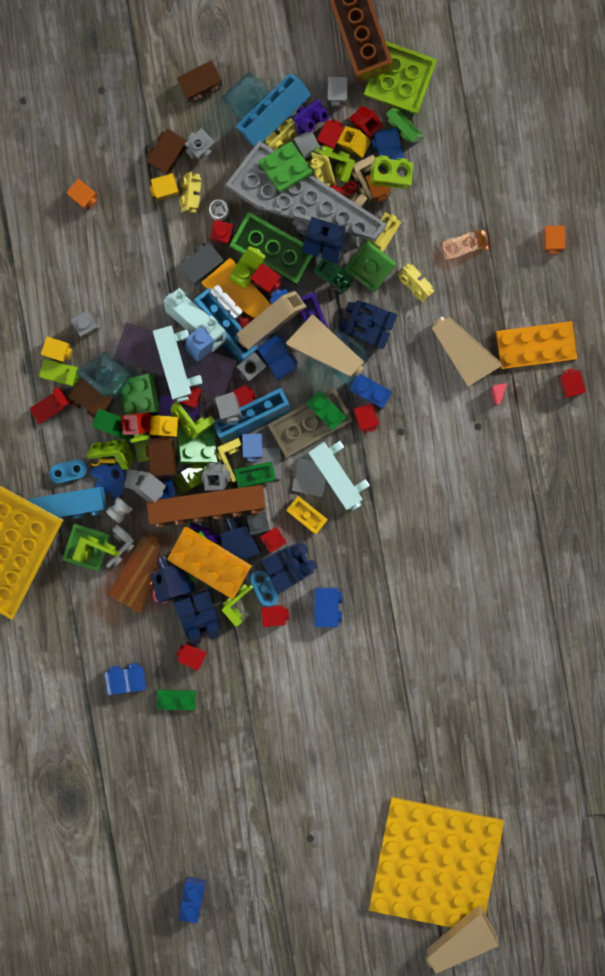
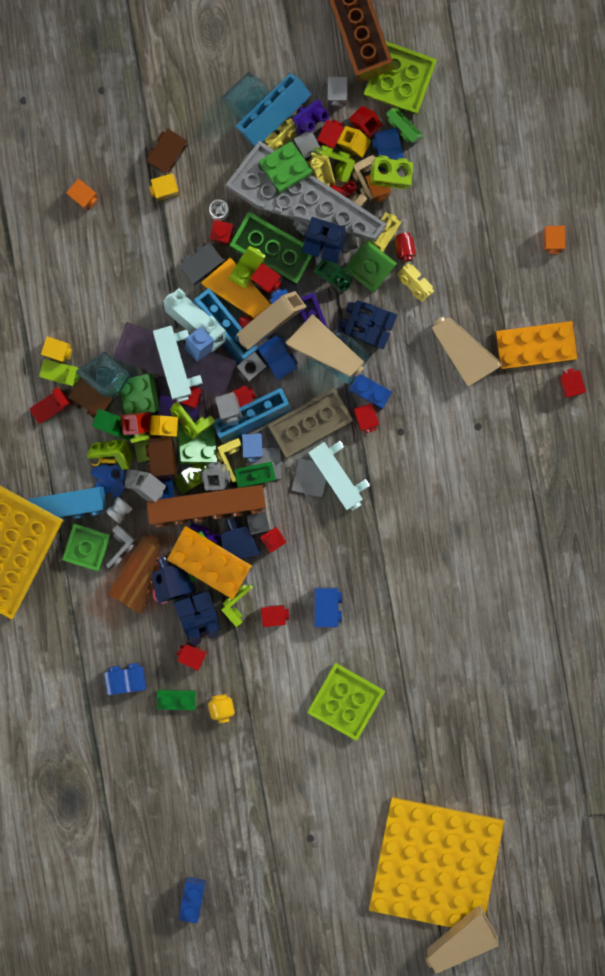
(68, 472): dark azure plate -> none
(84, 549): lime bracket -> none
(85, 324): light grey brick -> none
(190, 184): light yellow hinge -> none
(200, 82): reddish brown brick -> none
(200, 138): light grey brick -> none
(221, 708): none -> yellow head
(226, 301): white axle -> none
(263, 588): dark azure plate -> none
(295, 562): dark blue hips -> none
(306, 515): yellow plate -> none
(326, 410): green plate -> none
(346, 701): none -> lime plate
(404, 247): none -> red brick
(464, 244): clear orange bracket -> none
(497, 392): coral slope -> none

